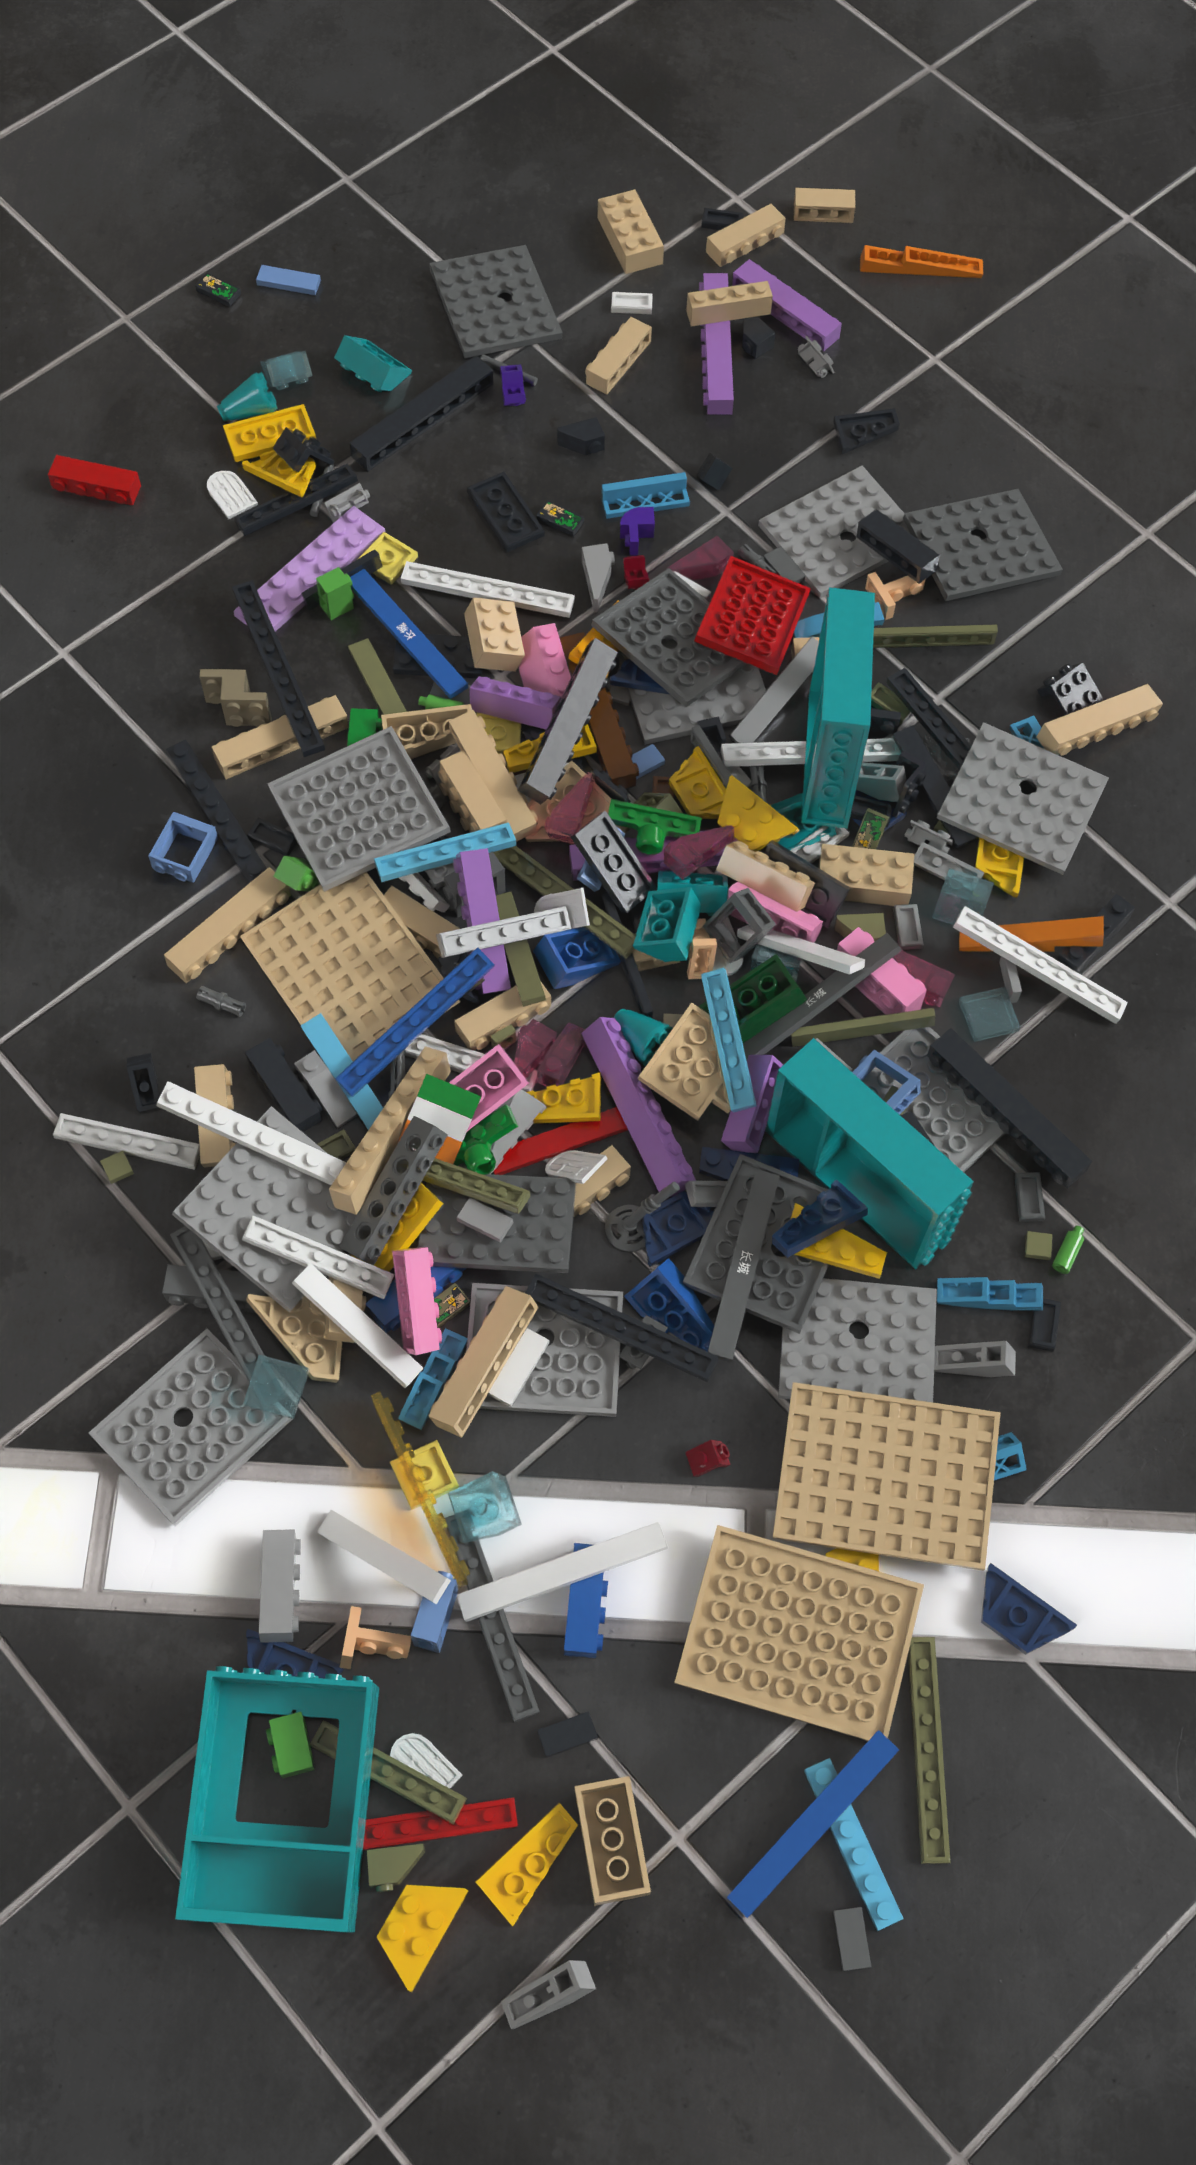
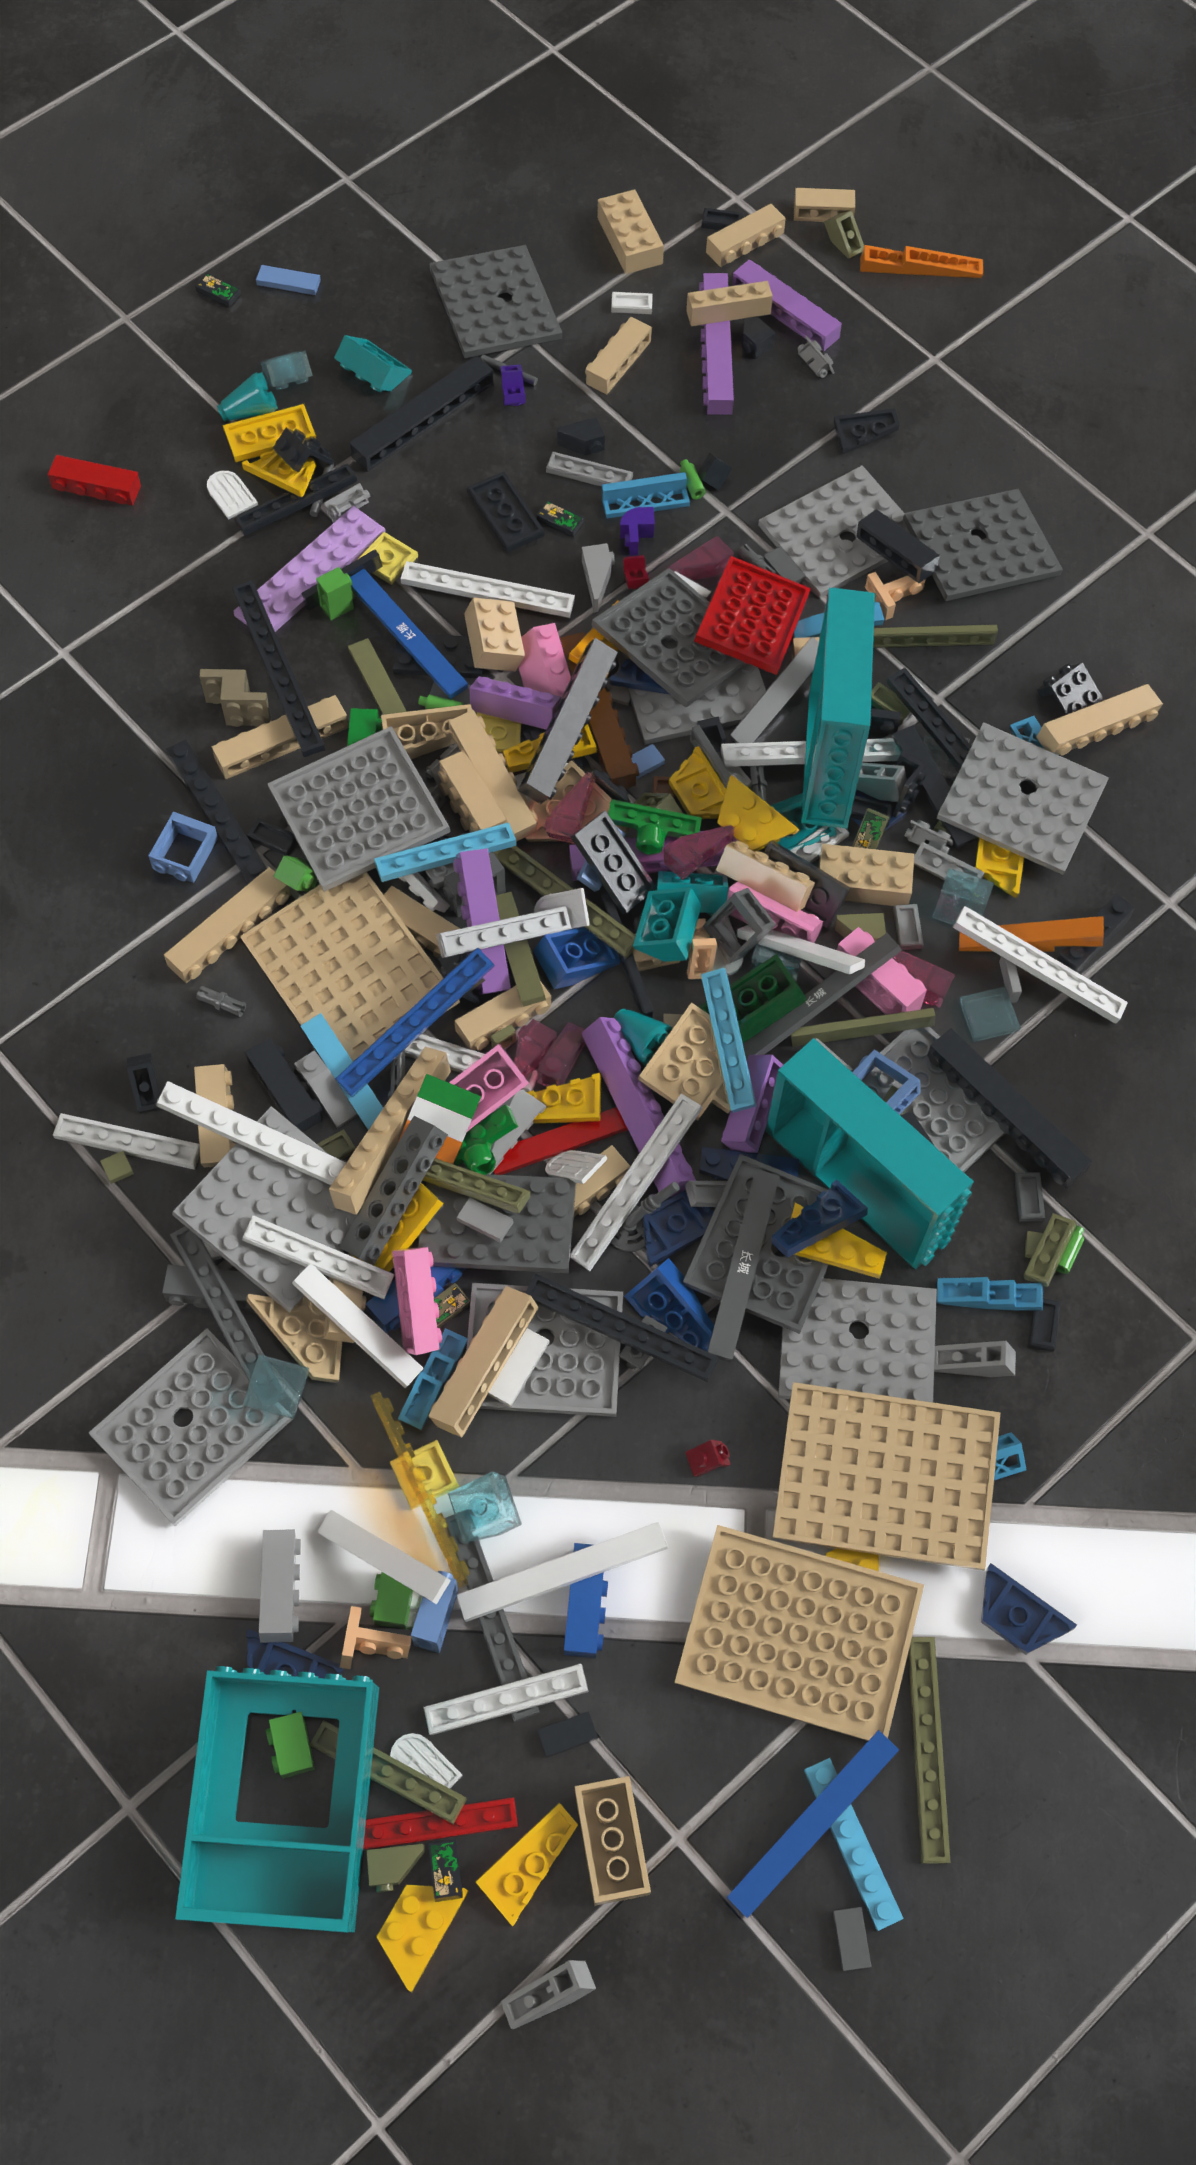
(392, 1602): none -> bright green brick
(445, 1870): none -> tile
(505, 1699): none -> white tile
(585, 470): none -> light grey tile
(635, 1182): none -> white tile
(694, 482): none -> bright green cylinder
(845, 233): none -> olive slope
(1050, 1250): none -> olive tile

